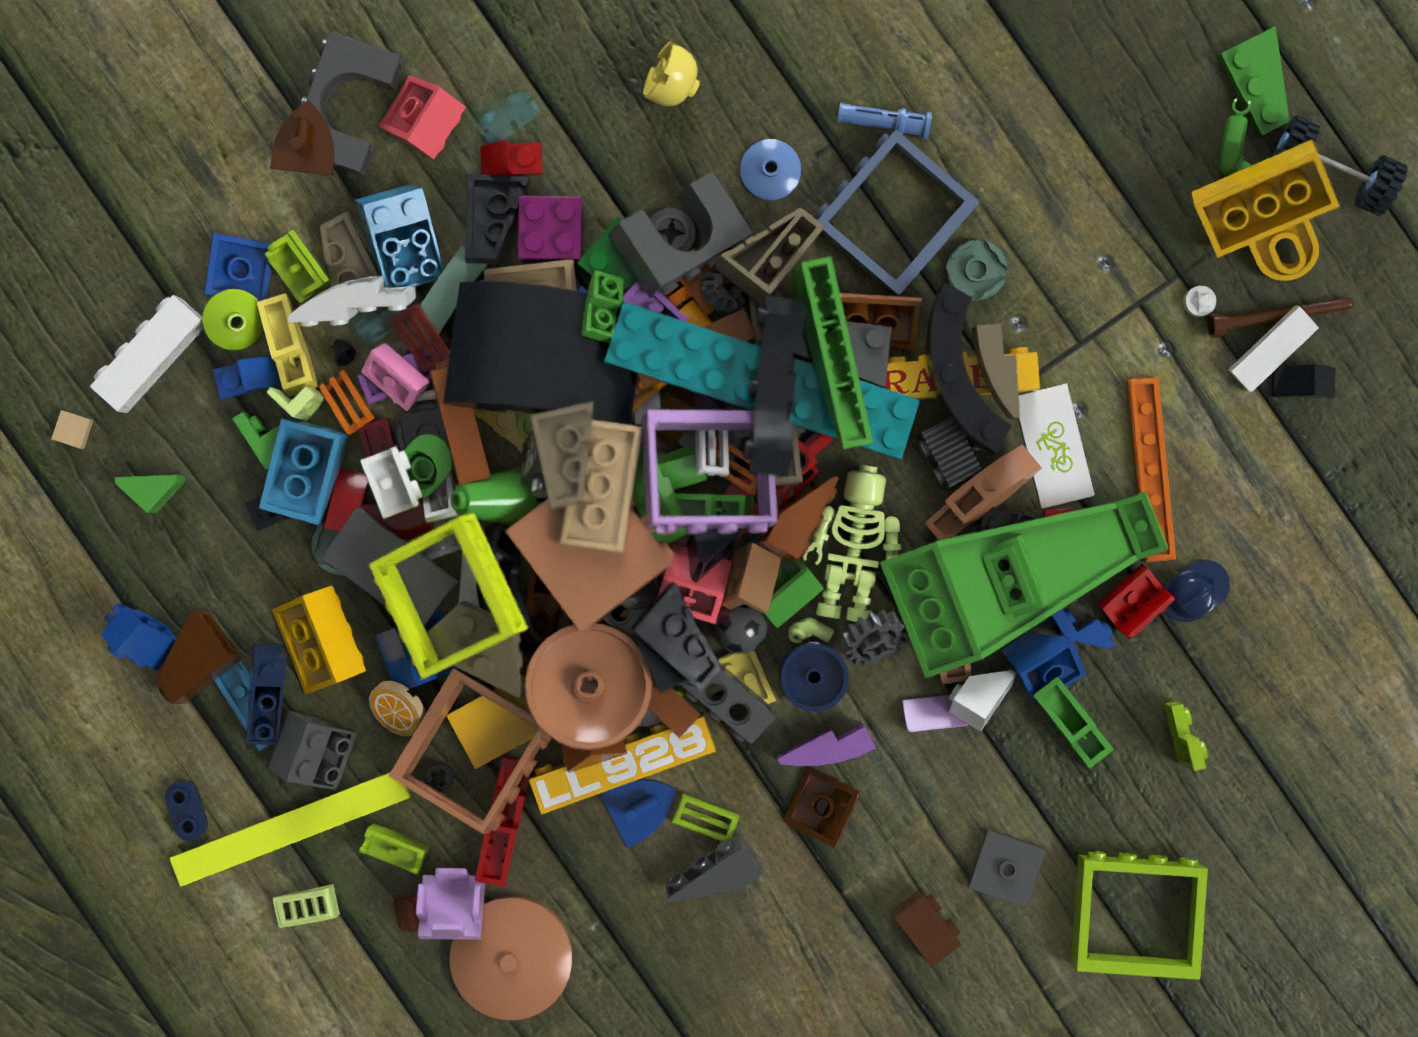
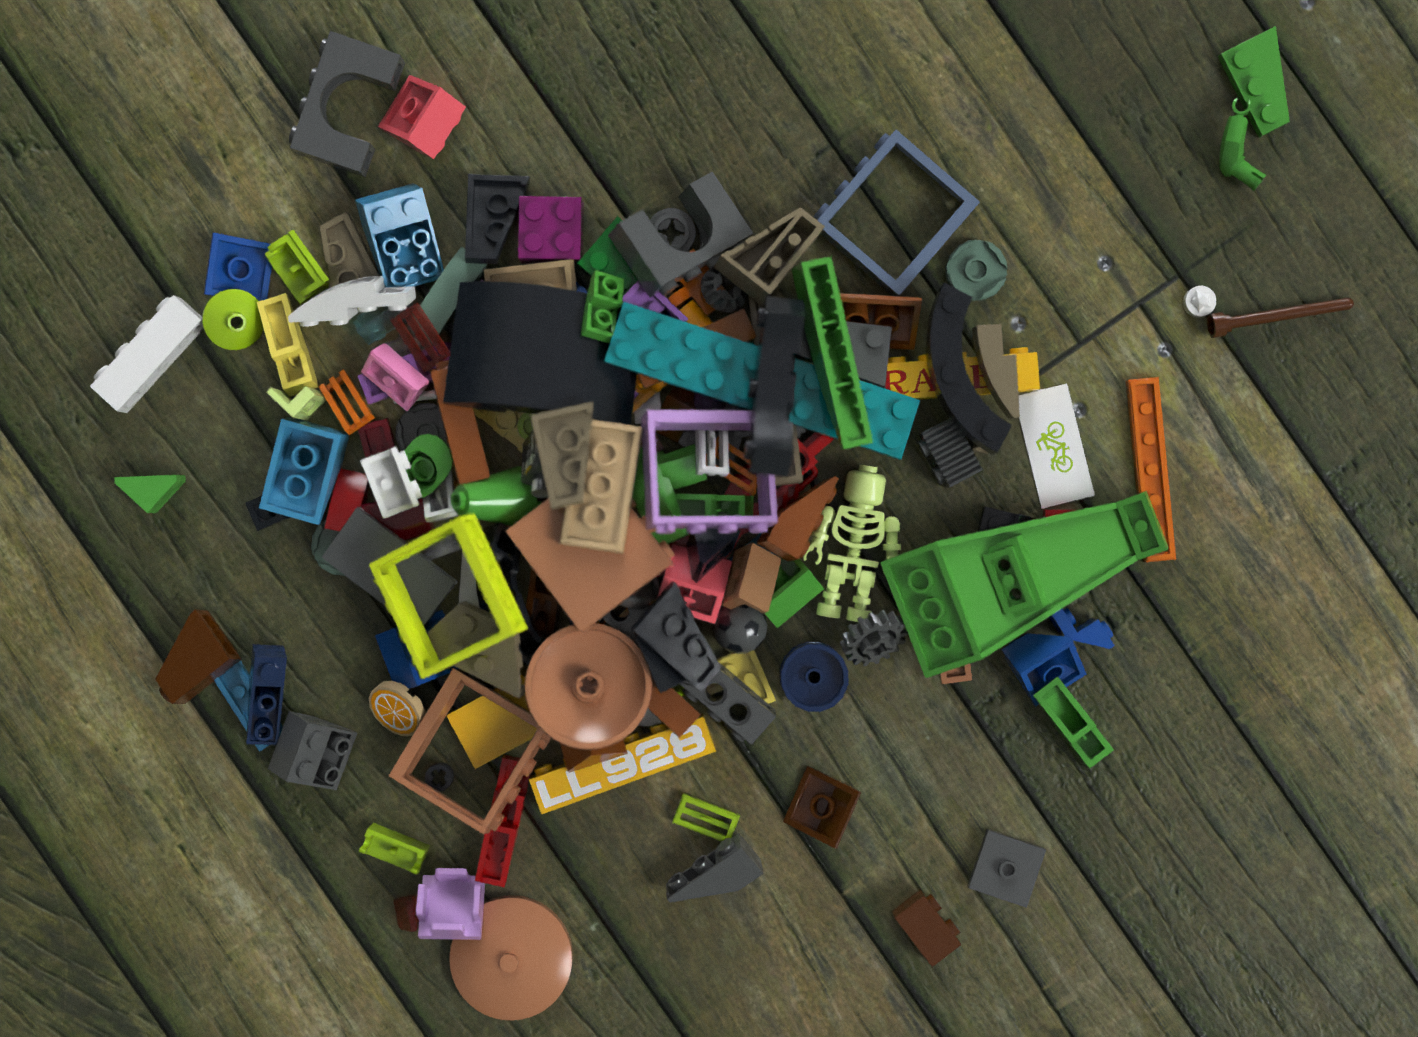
(72, 429): tan tile -> none
(137, 637): blue brick -> none
(189, 810): dark blue plate -> none
(247, 377): blue slope -> none
(252, 430): bright green slope -> none
(287, 828): neon yellow tile -> none
(304, 143): reddish brown shield -> none
(319, 639): yellow slope -> none
(329, 901): yellowish green slope -> none
(338, 358): black hinge -> none
(498, 121): clear light blue hinge -> none
(511, 159): red slope -> none
(639, 808): blue shield -> none
(673, 77): light yellow cylinder -> none
(765, 184): medium blue dish -> none
(809, 627): yellowish green arm -> none
(827, 749): medium lavender slope -> none
(901, 121): medium blue pin -> none
(929, 714): lavender slope -> none
(980, 697): white slope -> none
(983, 492): nougat slope -> none
(1135, 602): red bracket -> none
(1138, 965): lime window -> none
(1188, 748): lime plate -> none
(1197, 590): dark blue piece -> none
(1267, 205): yellow brick -> none
(1273, 348): white tile -> none
(1304, 381): black slope -> none
(1380, 183): black axle -> none

